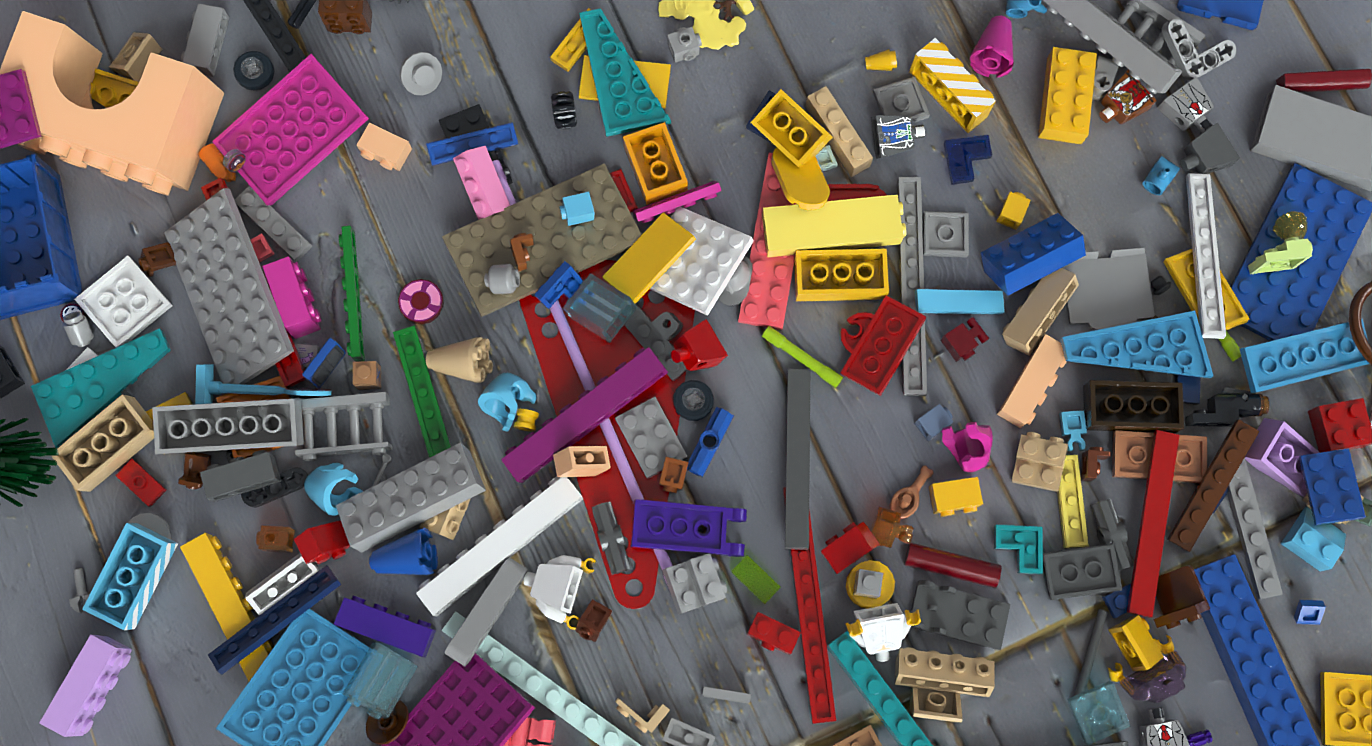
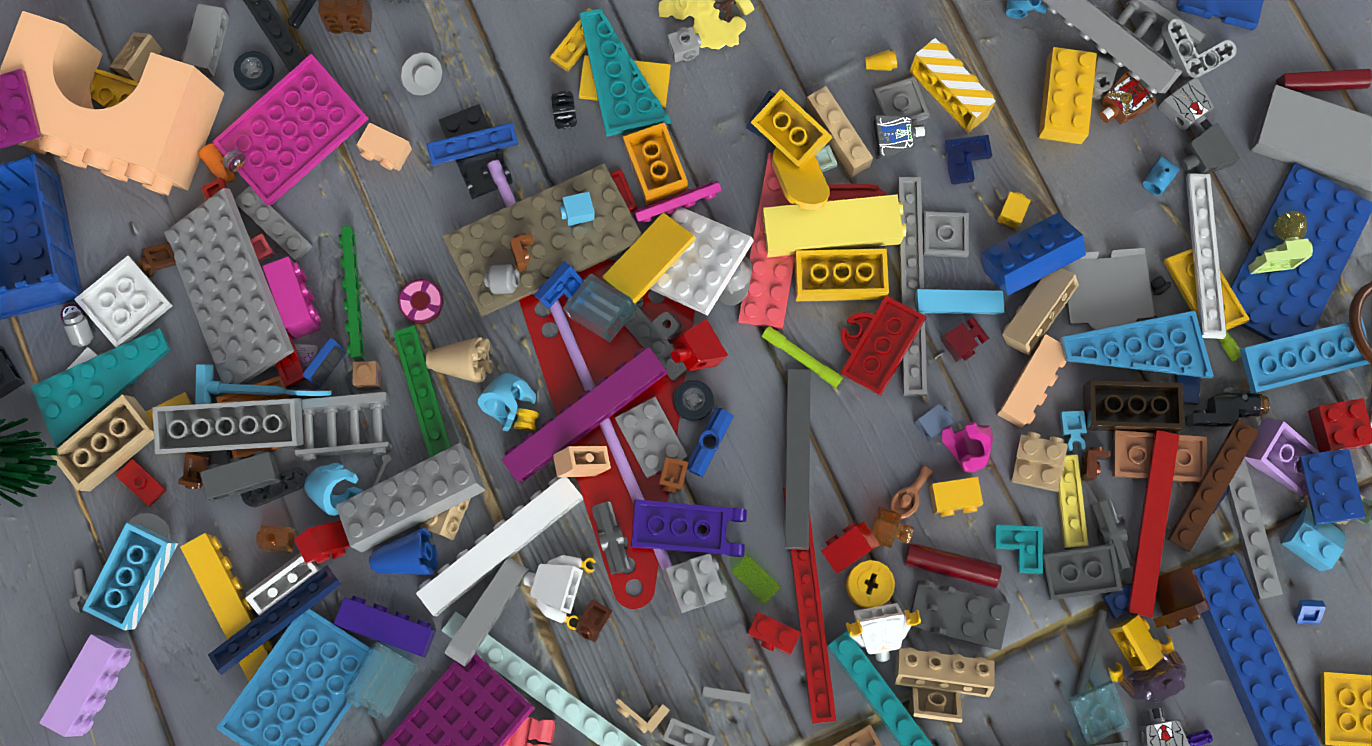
(387, 729): reddish brown dish -> none
(481, 182): bright pink brick -> none
(868, 583): light grey brick -> none
(994, 49): dark pink cone -> none

